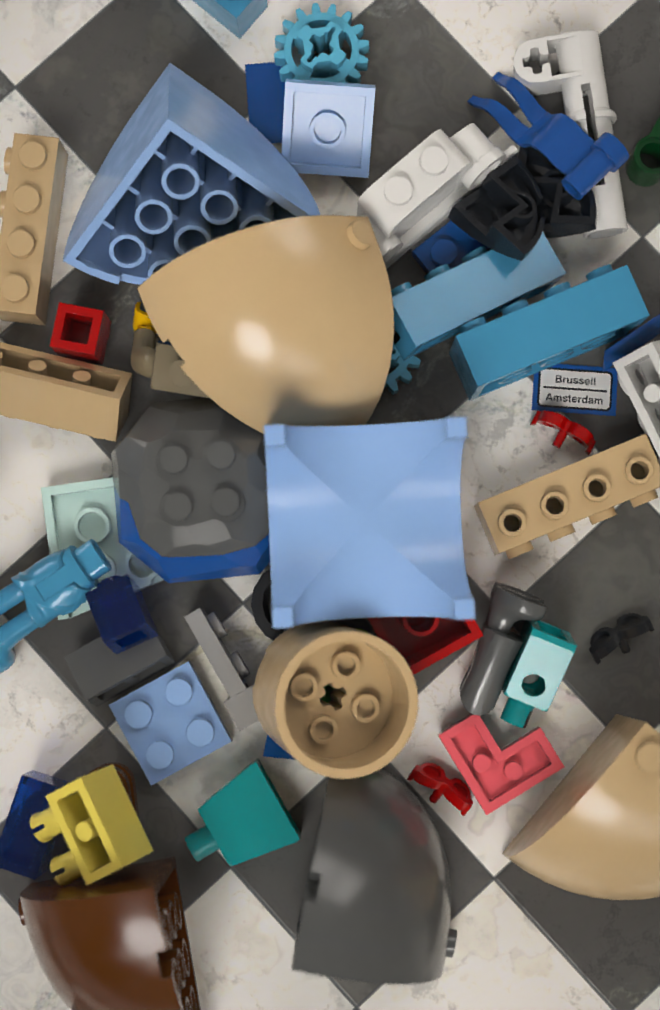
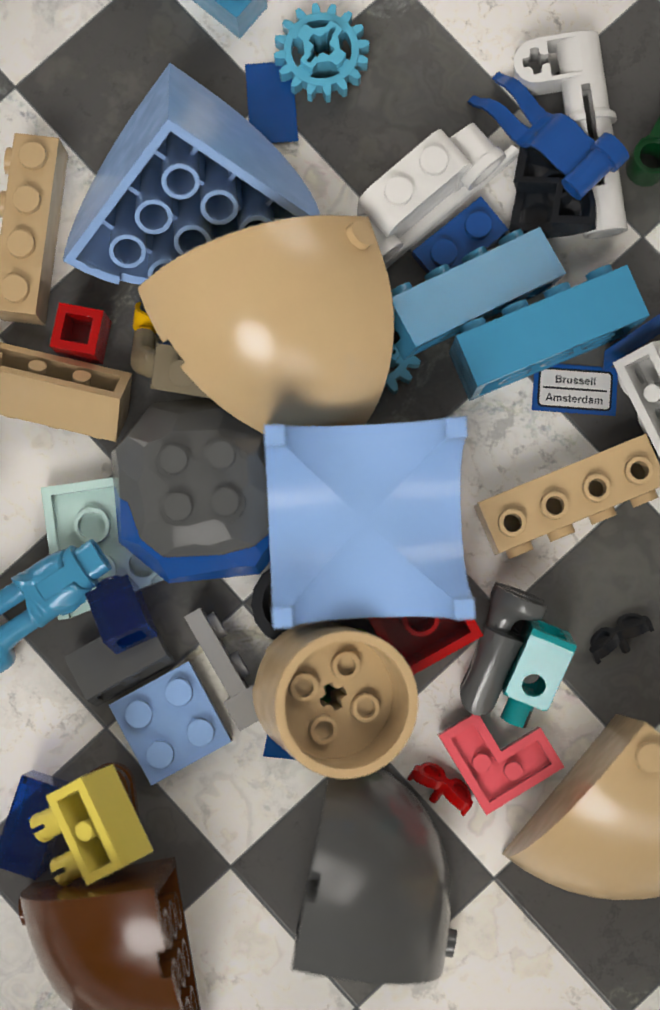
(244, 819): teal torso -> none
(328, 127): light blue plate -> none
(503, 211): black brick -> none
(565, 427): red piece -> none

